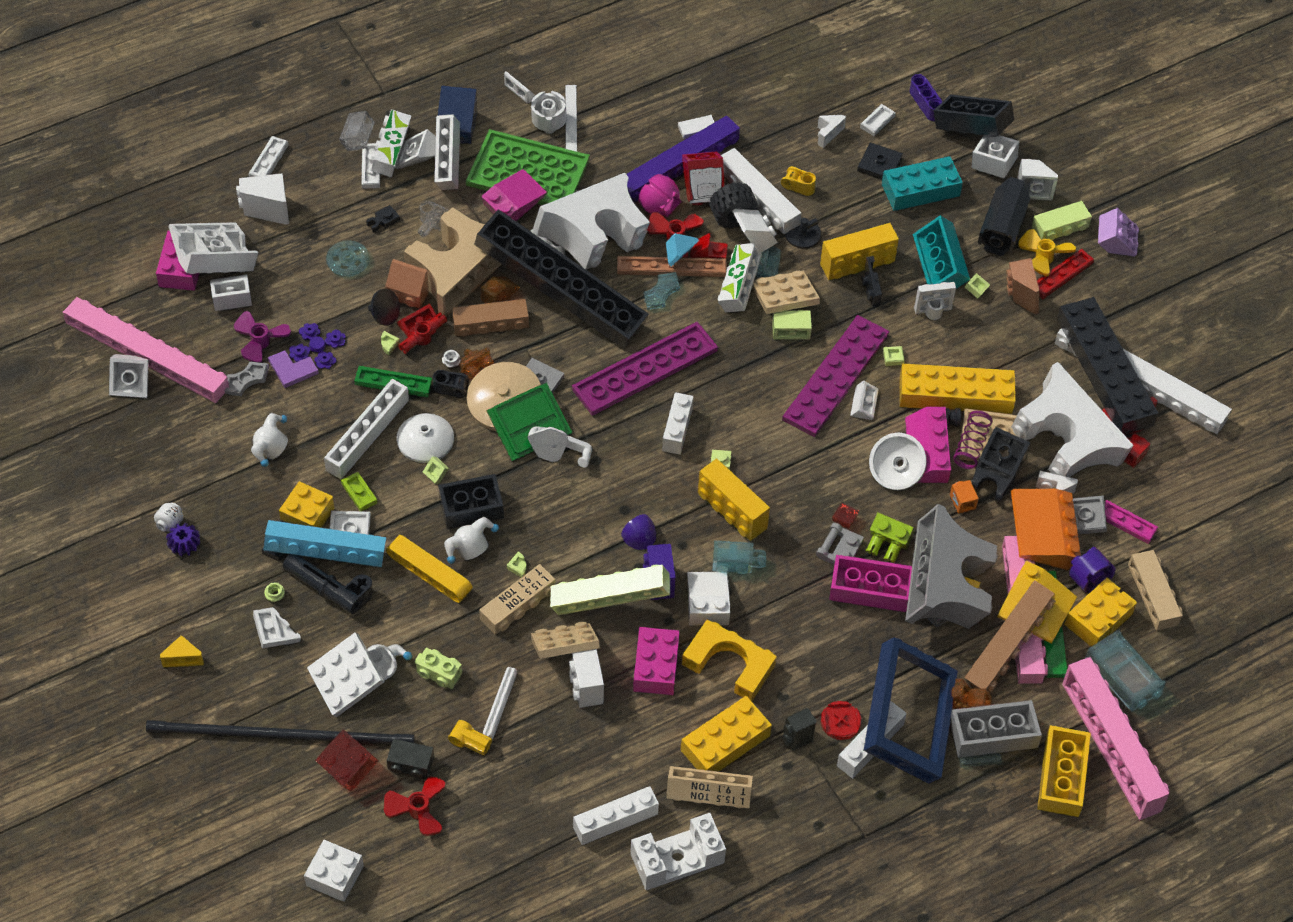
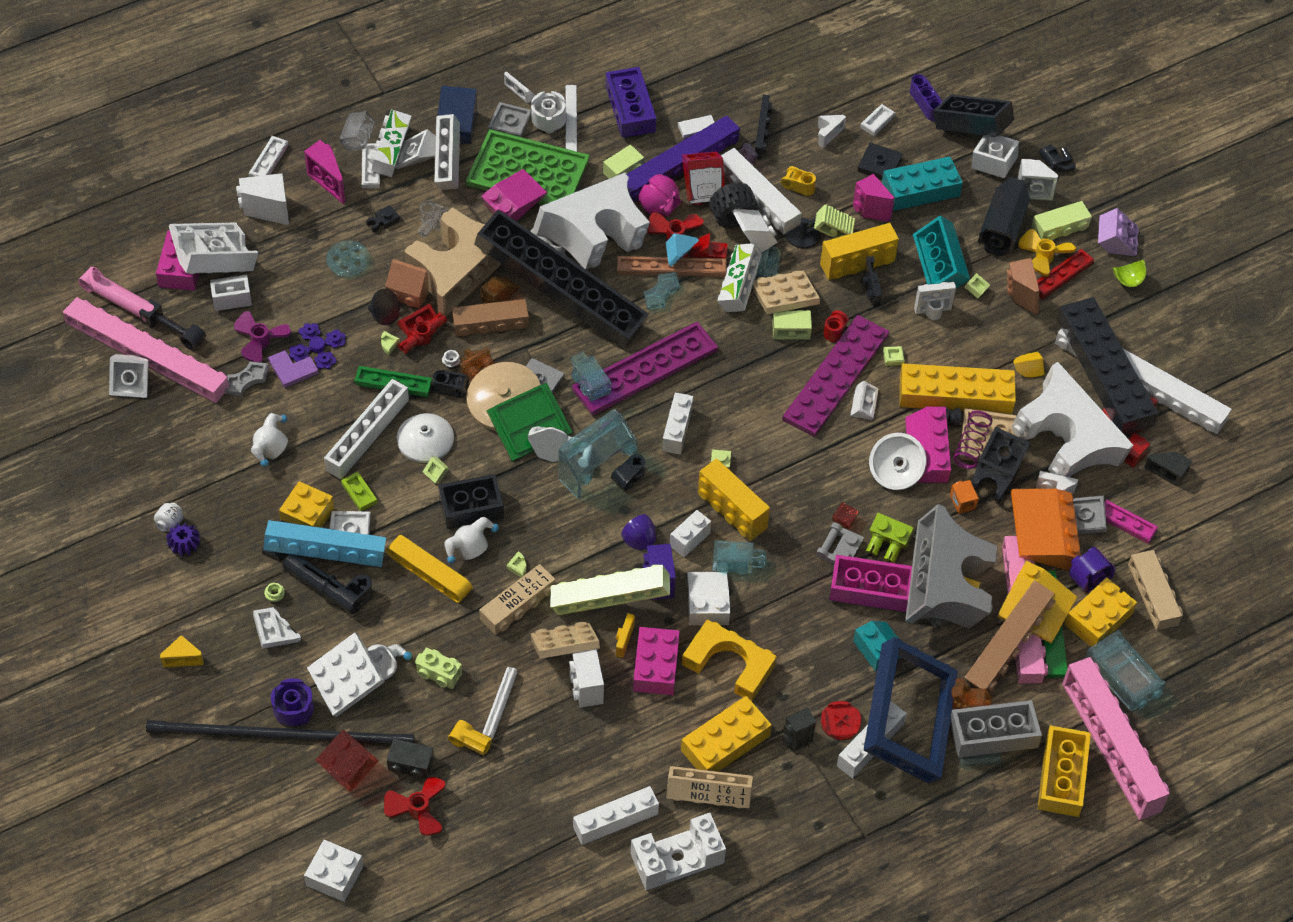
(148, 311): none -> piece
(292, 702): none -> dark purple brick
(324, 169): none -> dark pink slope
(510, 119): none -> light grey tile
(590, 376): none -> clear light blue brick
(593, 447): none -> clear light blue windscreen
(622, 162): none -> yellowish green brick
(624, 634): none -> yellow plate
(629, 471): none -> black piece
(630, 83): none -> dark purple brick
(690, 533): none -> white brick
(748, 153): none -> clear purple plate
(764, 120): none -> black plate
(834, 222): none -> yellowish green brick
(835, 325): none -> red piece
(870, 639): none -> teal slope
(873, 199): none -> dark pink slope
(1030, 365): none -> yellow brick
(1052, 157): none -> black piece
(1131, 274): none -> lime helmet
(1169, 466): none -> pearl dark grey slope

